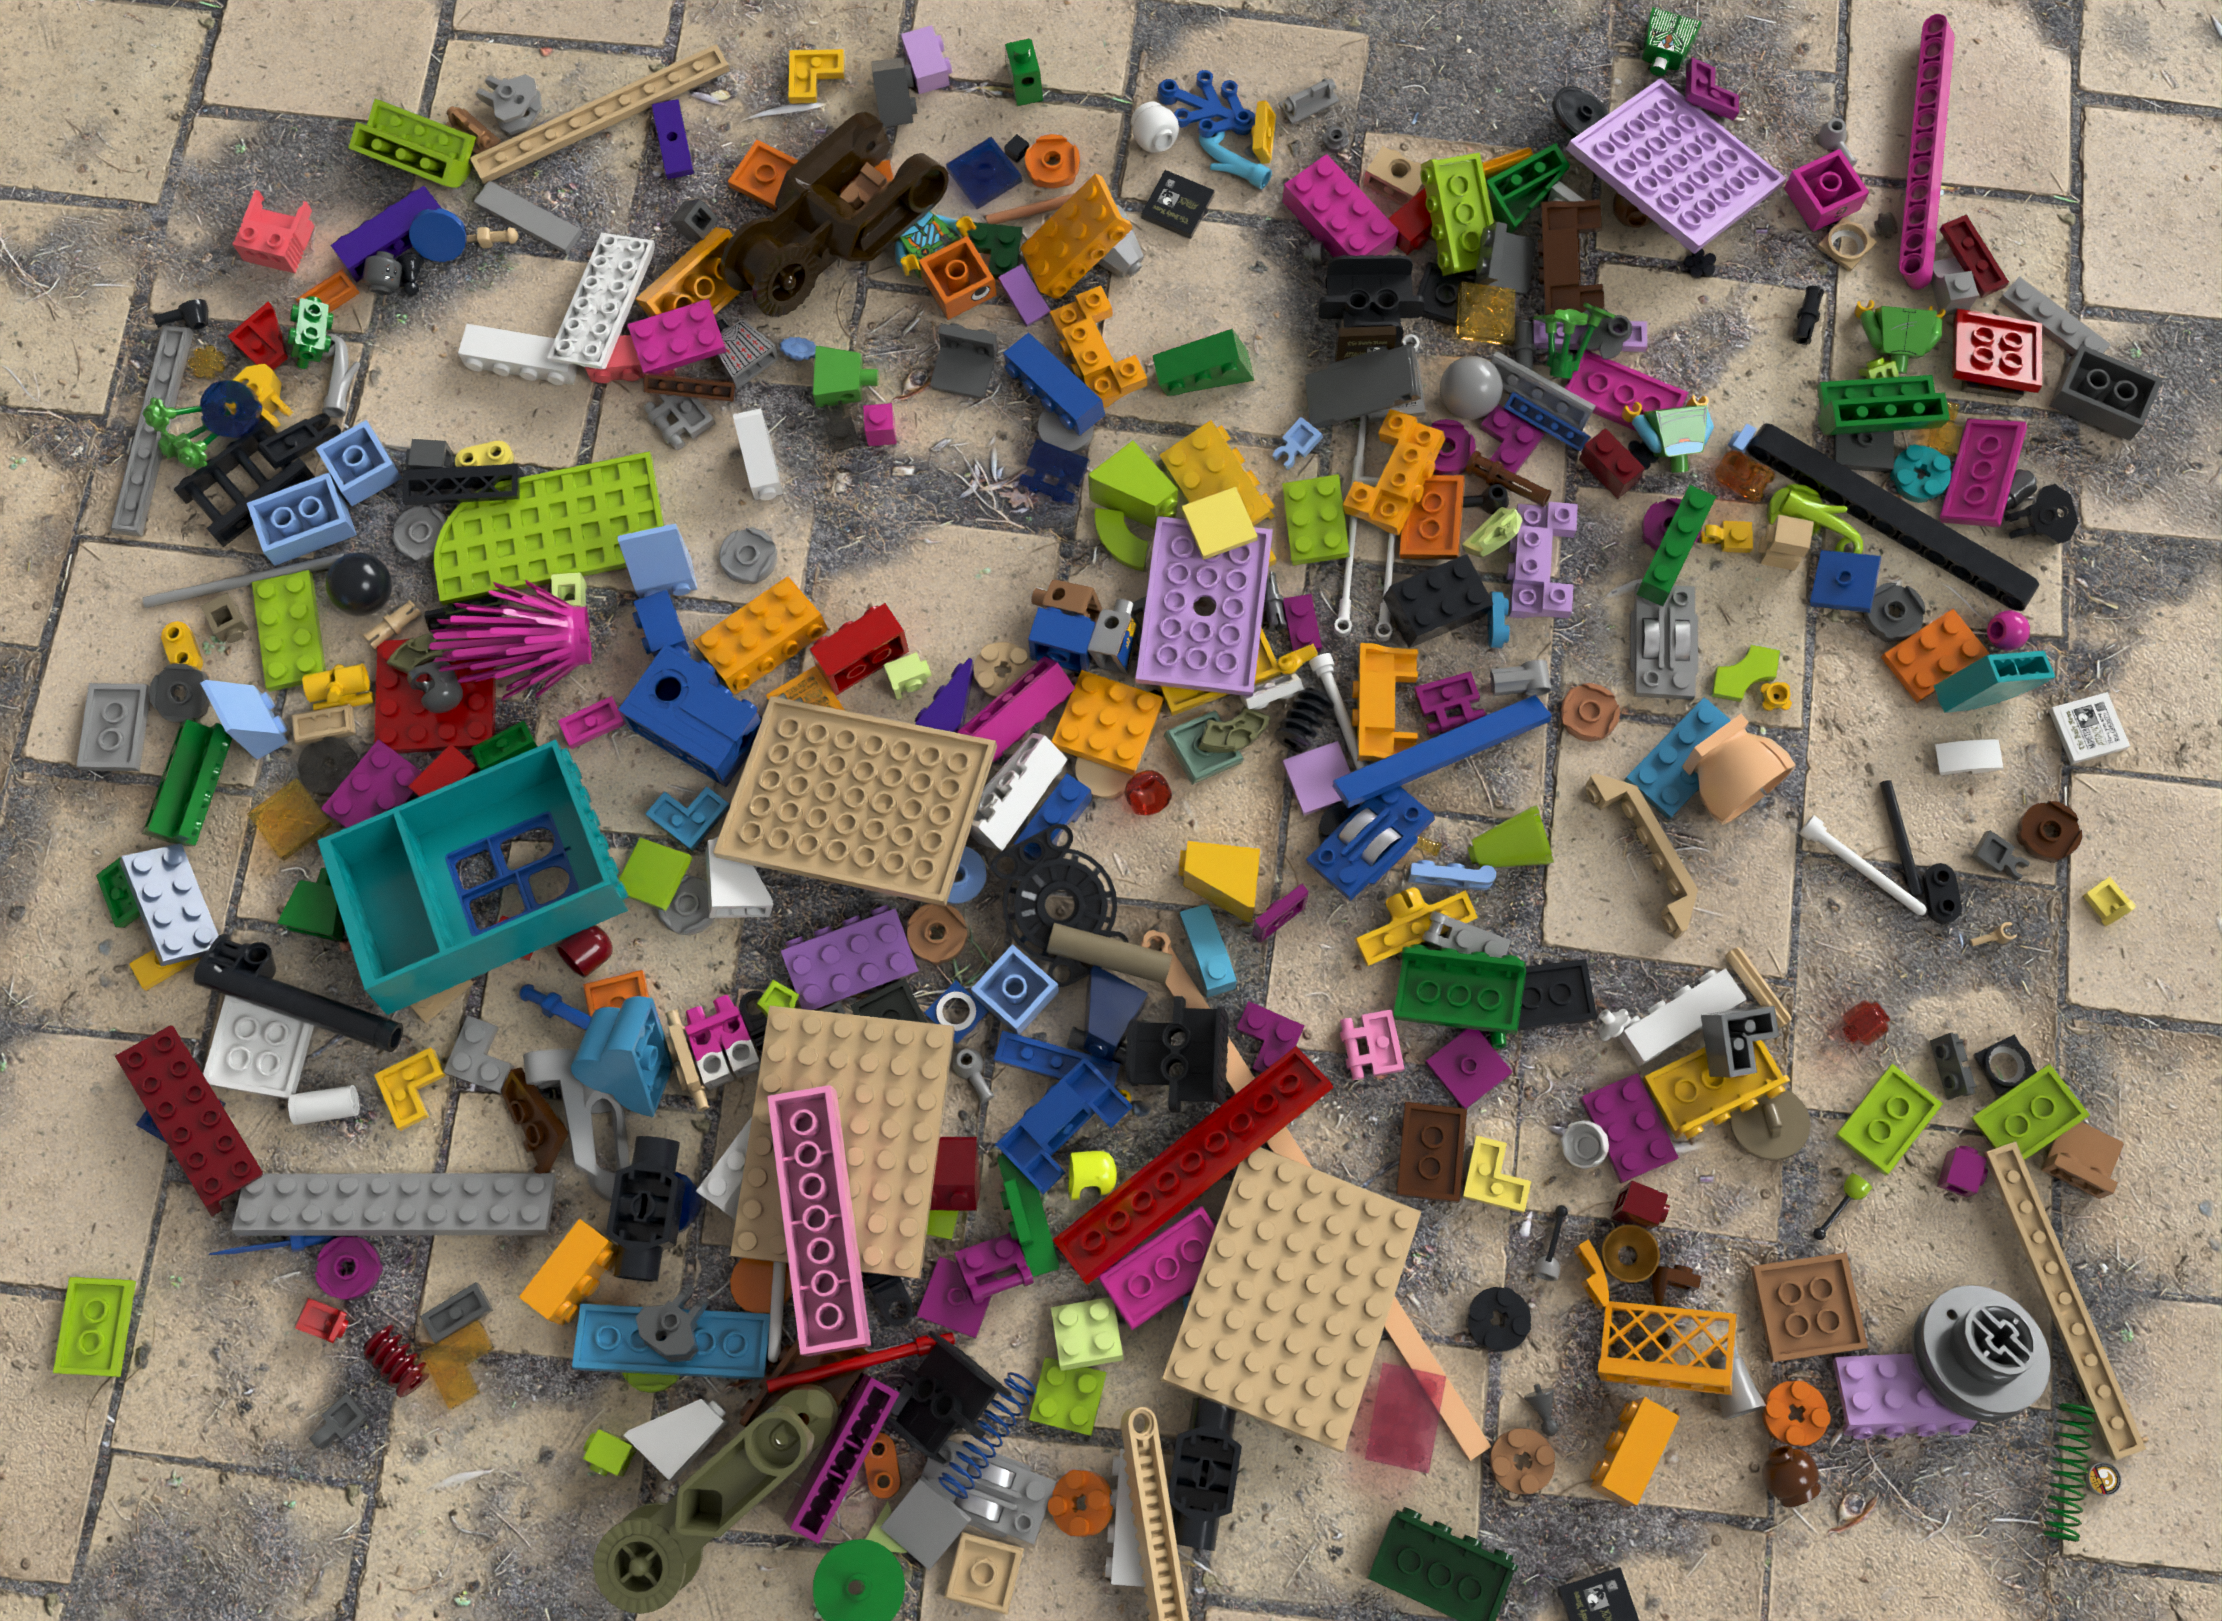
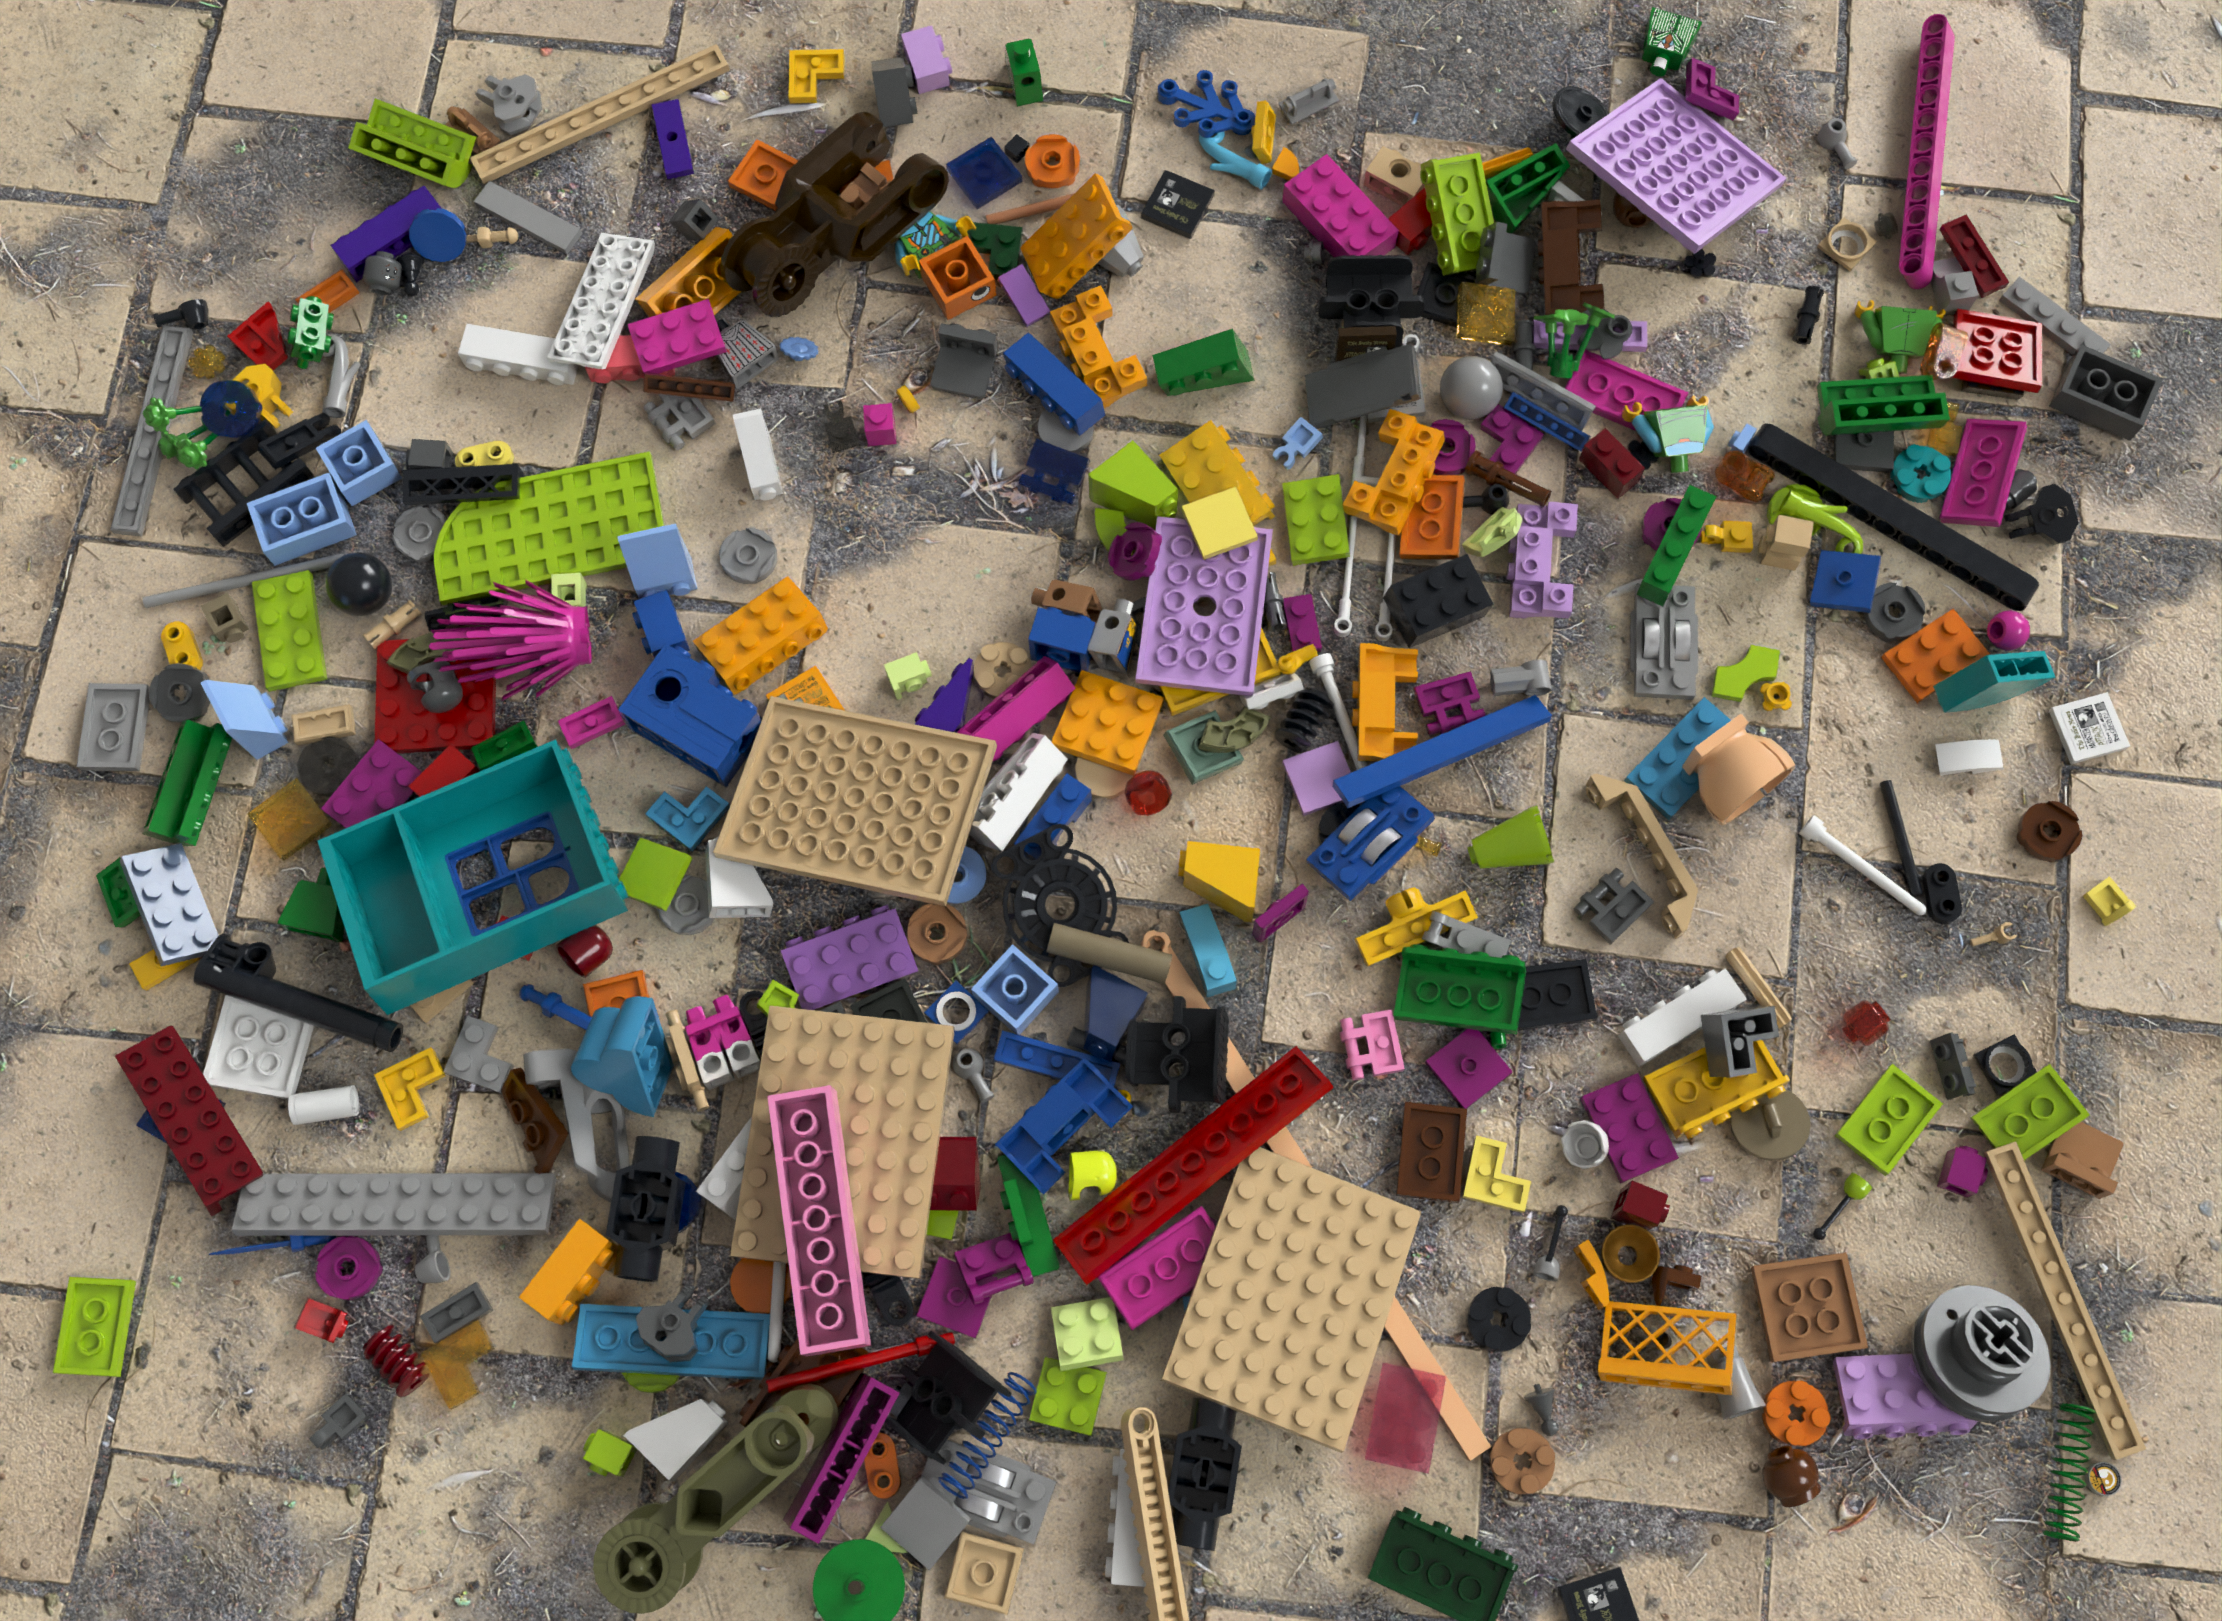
(273, 237): coral piece -> none
(338, 687): yellow pin -> none
(435, 1266): none -> light grey bar
(840, 376): bright green torso -> none
(859, 648): red brick -> none
(907, 399): none -> yellow tile
(1064, 1503): orange plate -> none
(1147, 547): none -> magenta plate
(1154, 127): white piece -> none
(1274, 1030): magenta plate -> none
(1286, 165): none -> light orange tile
(1335, 145): flat silver plate -> none
(1451, 876): light blue plate -> none
(1497, 630): dark azure plate -> none
(1589, 712): nougat tile -> none
(1613, 1023): white plant -> none
(1619, 912): none -> dark grey plate
(1633, 1451): light orange brick -> none
(1826, 190): dark pink brick -> none
(1943, 351): none -> clear orange piece
(1996, 854): dark grey plate -> none

